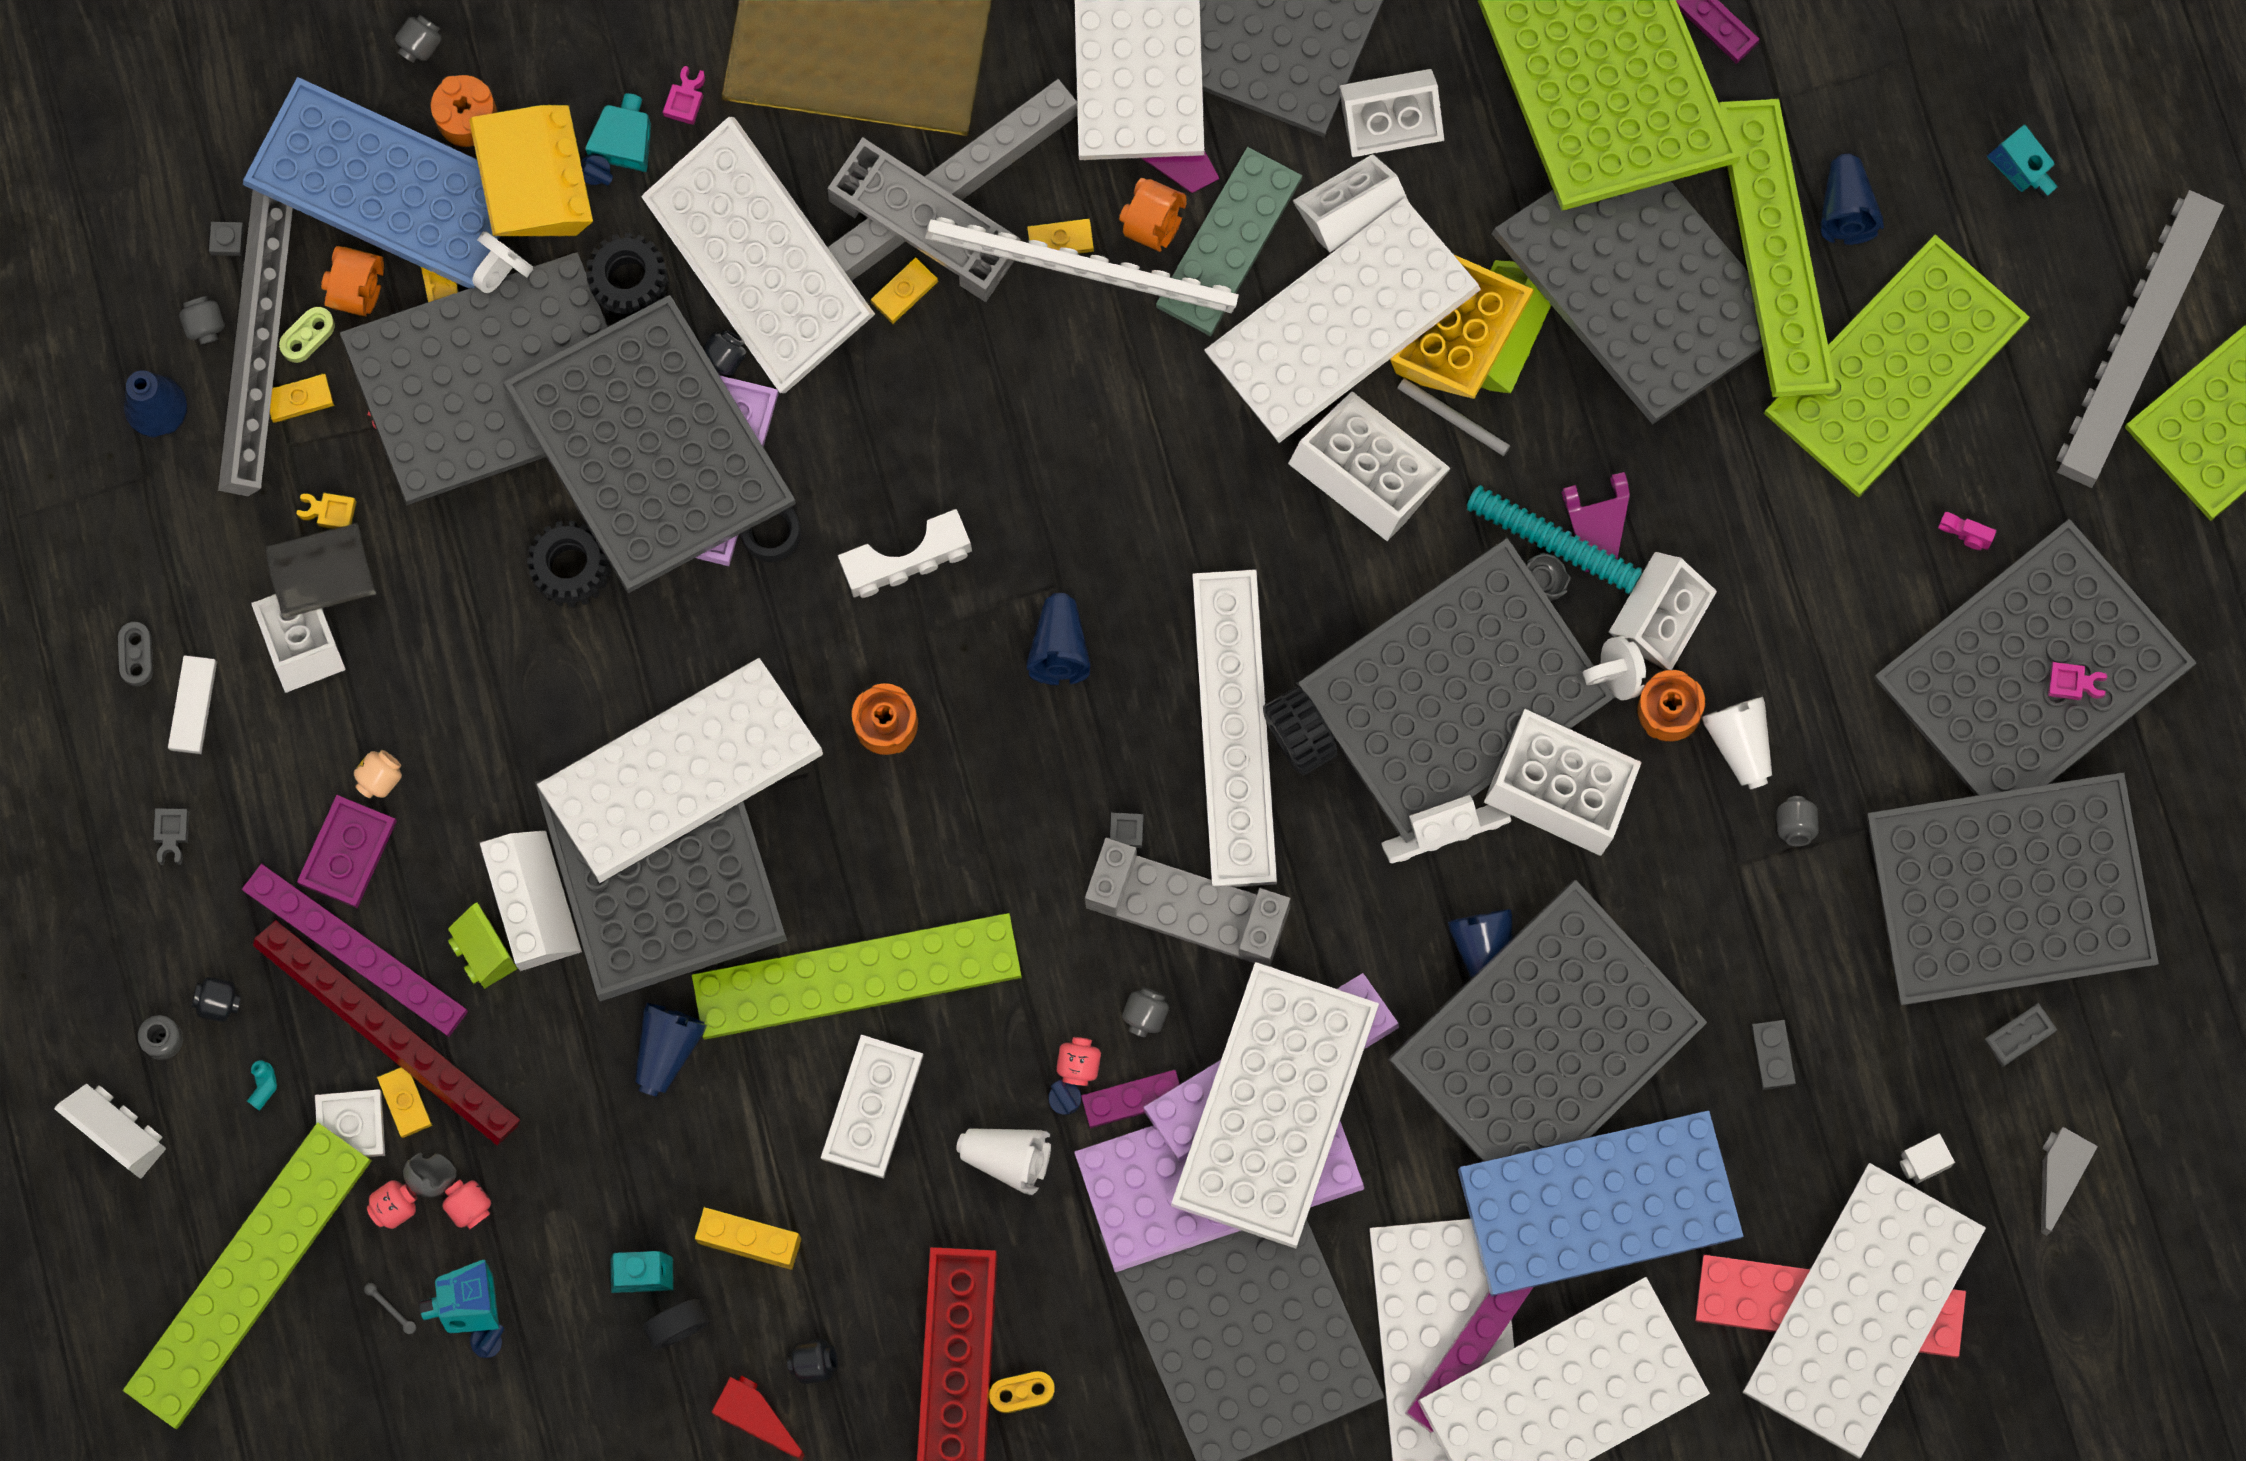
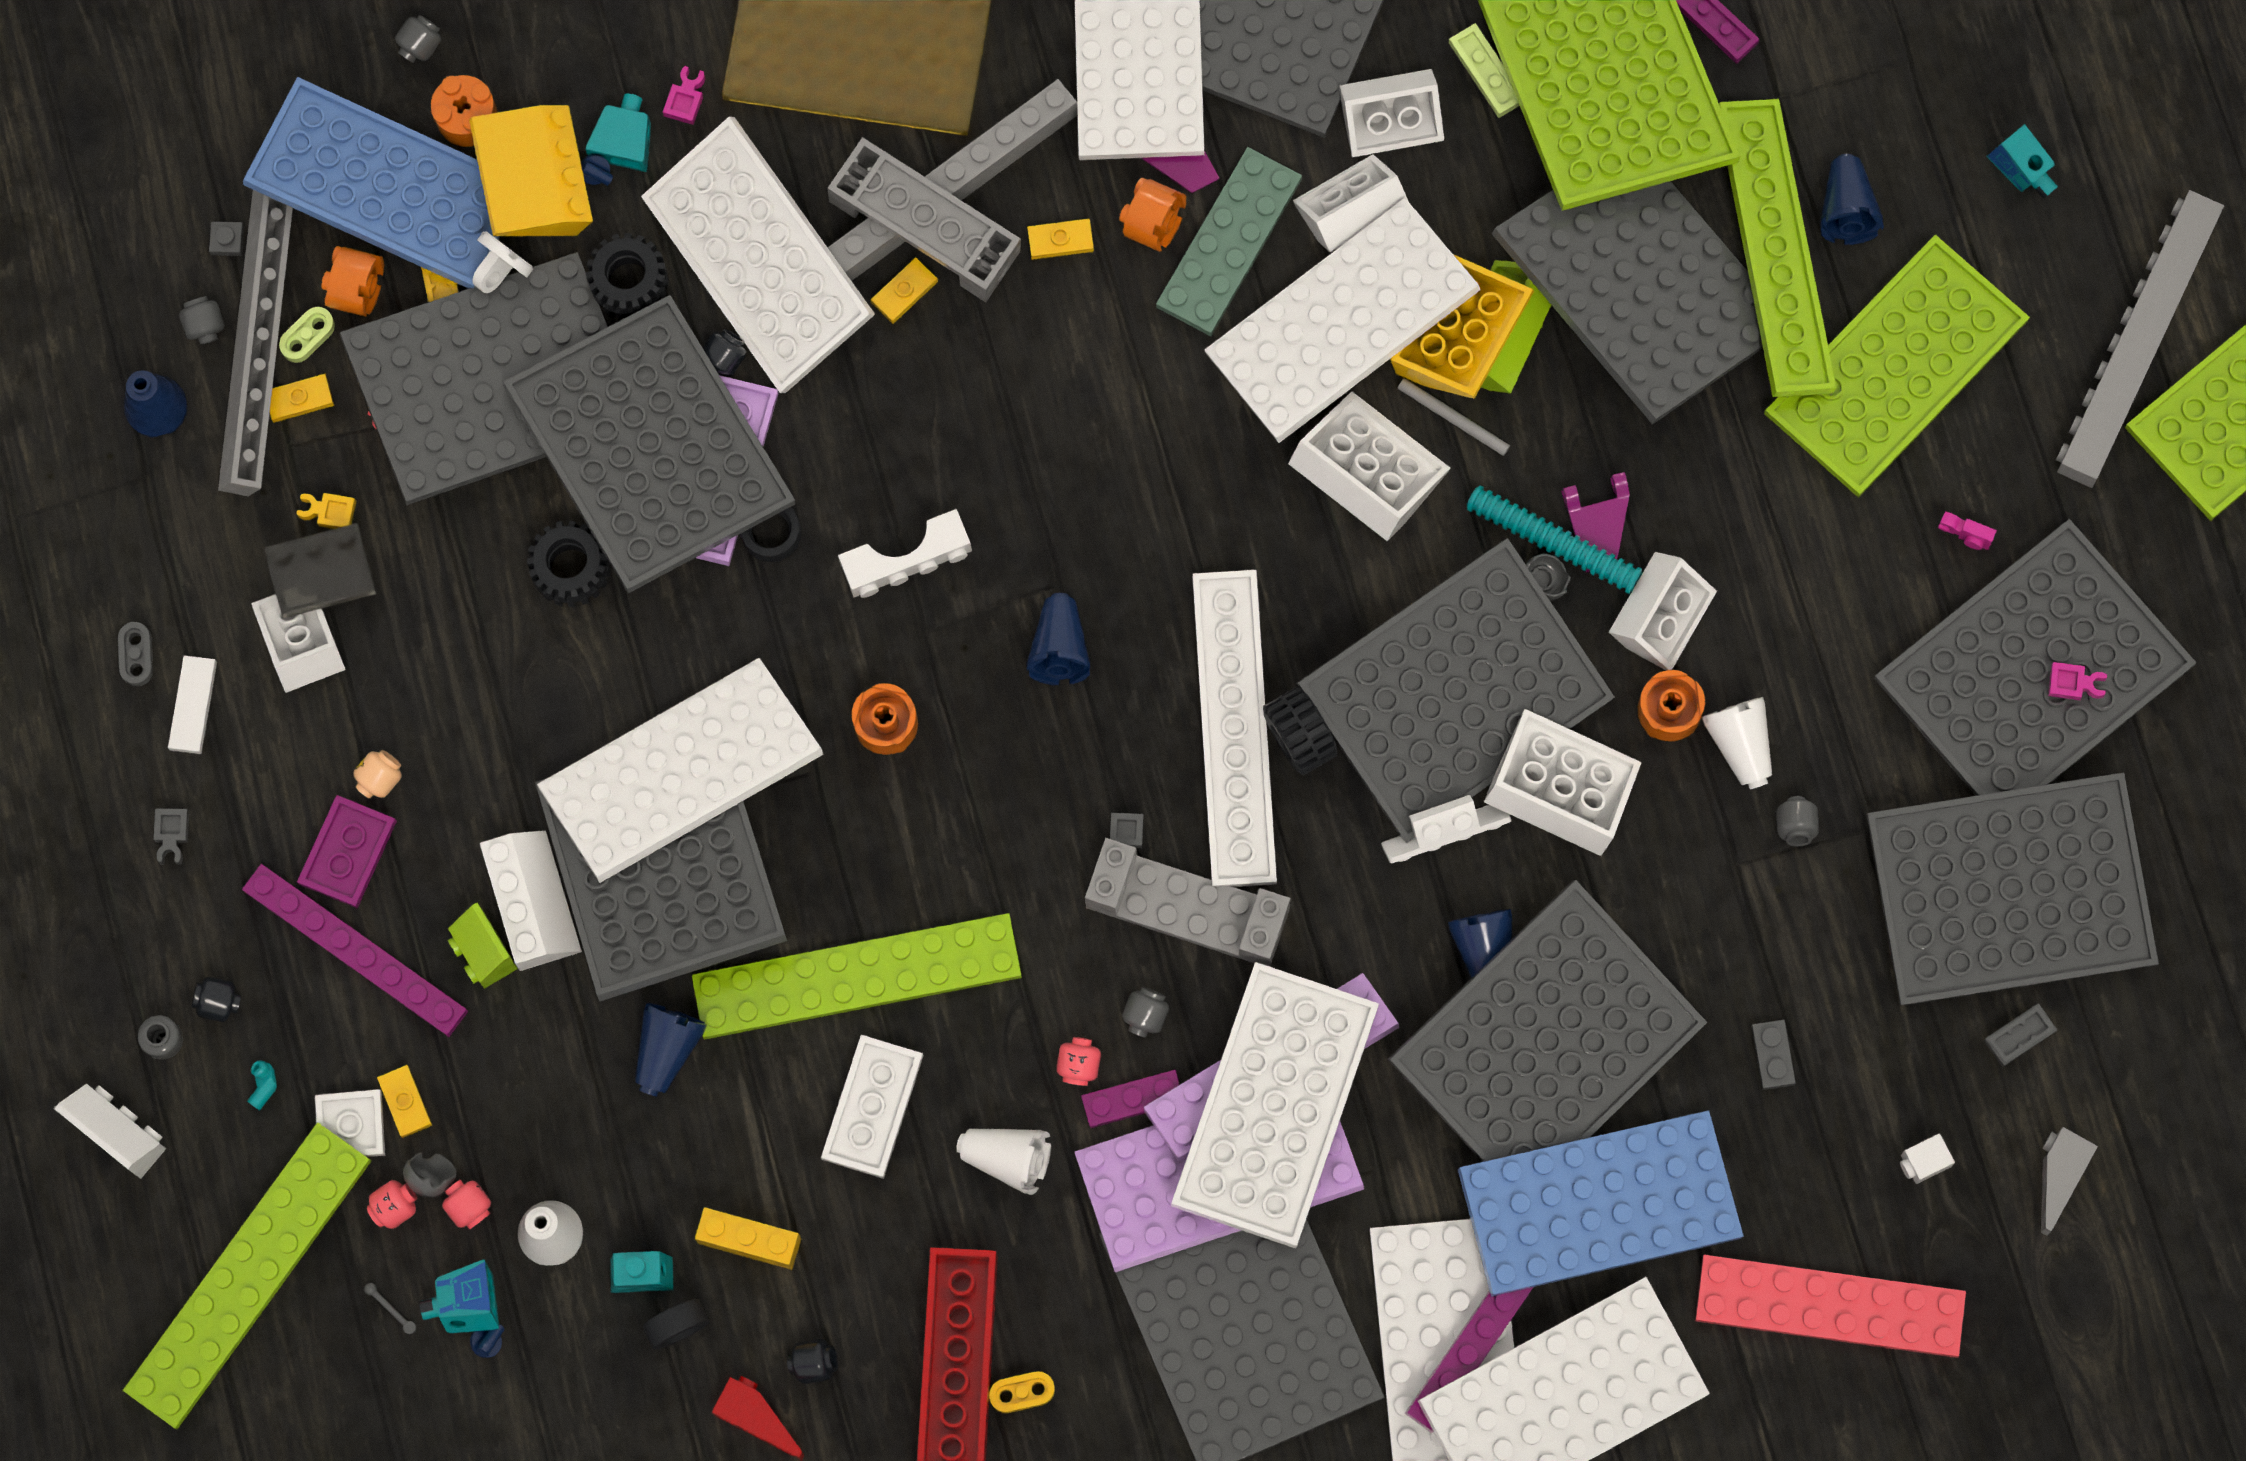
(386, 1032): dark red plate -> none
(550, 1233): none -> white cone
(1064, 1098): dark blue plate -> none
(1069, 262): white plate -> none
(1485, 69): none -> yellowish green plate
(1620, 668): white tile -> none
(1864, 1310): white plate -> none

